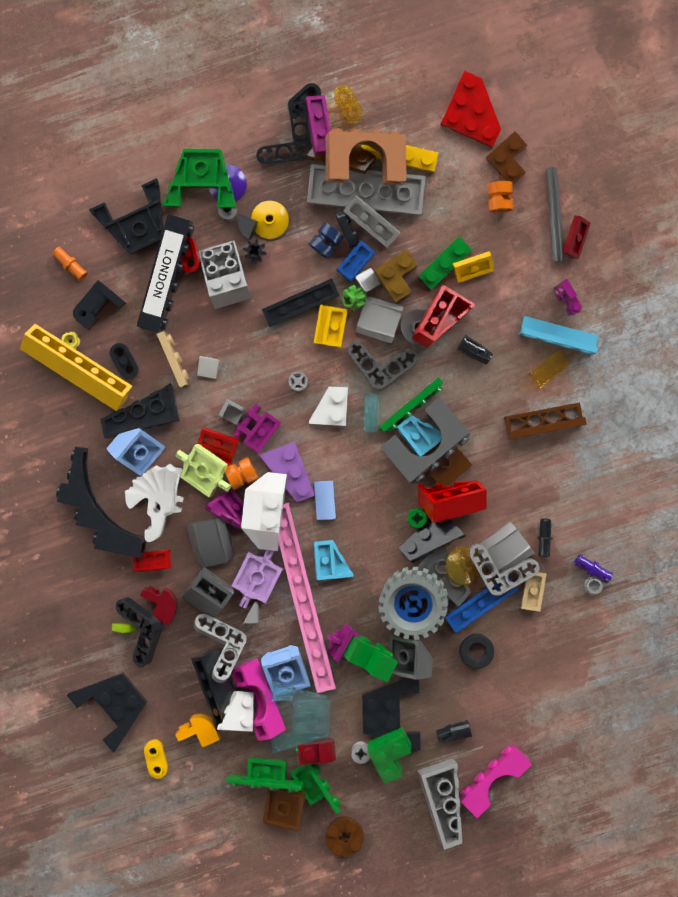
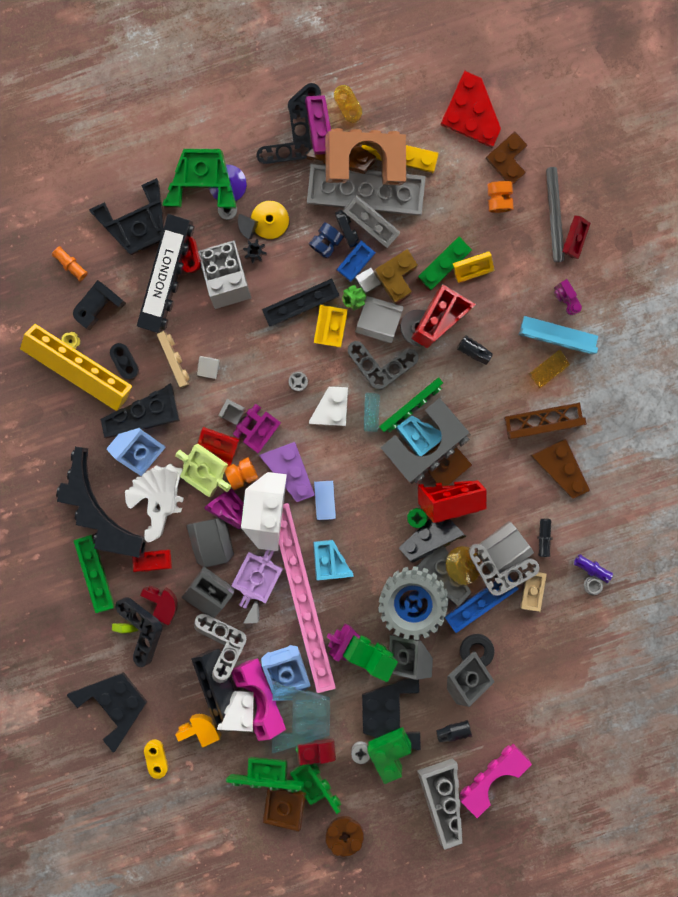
(94, 574): none -> green plate
(469, 681): none -> dark grey slope
(563, 468): none -> reddish brown wing

